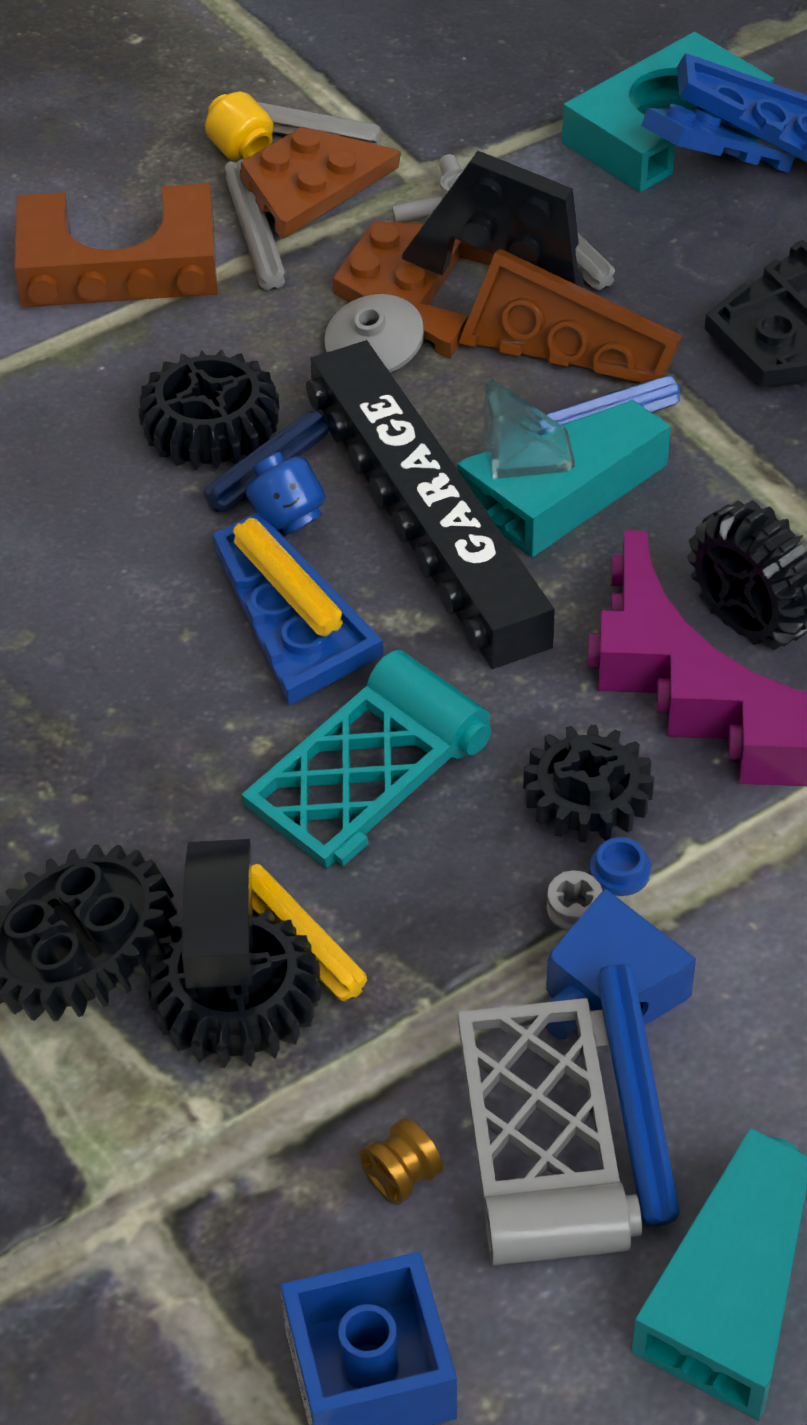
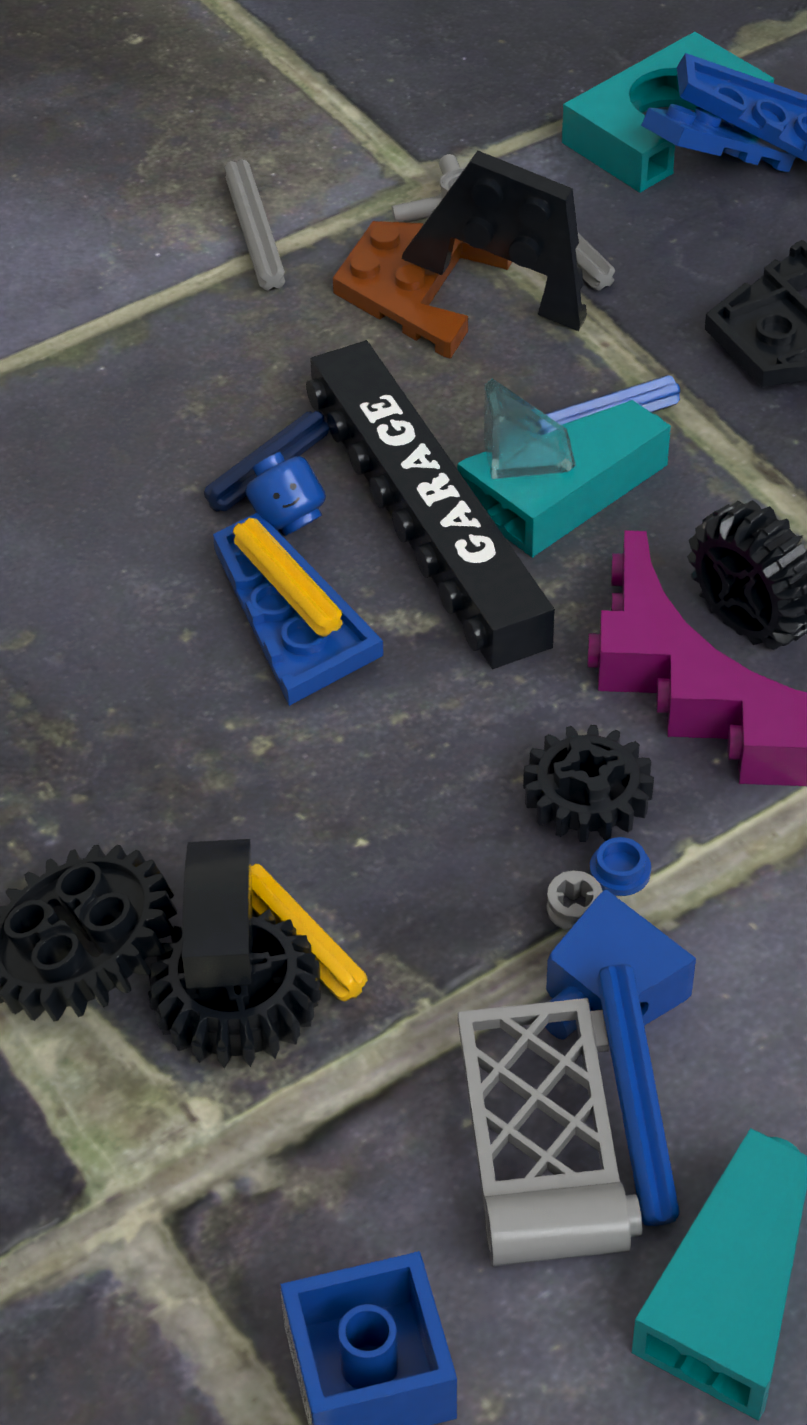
(169, 264): dark orange arch -> none
(208, 409): black gear -> none
(238, 125): yellow head -> none
(288, 120): light grey axle -> none
(312, 174): dark orange wing -> none
(383, 320): light grey dish -> none
(401, 1161): pearl gold wheel -> none
(423, 713): teal piece -> none
(556, 320): dark orange wing -> none

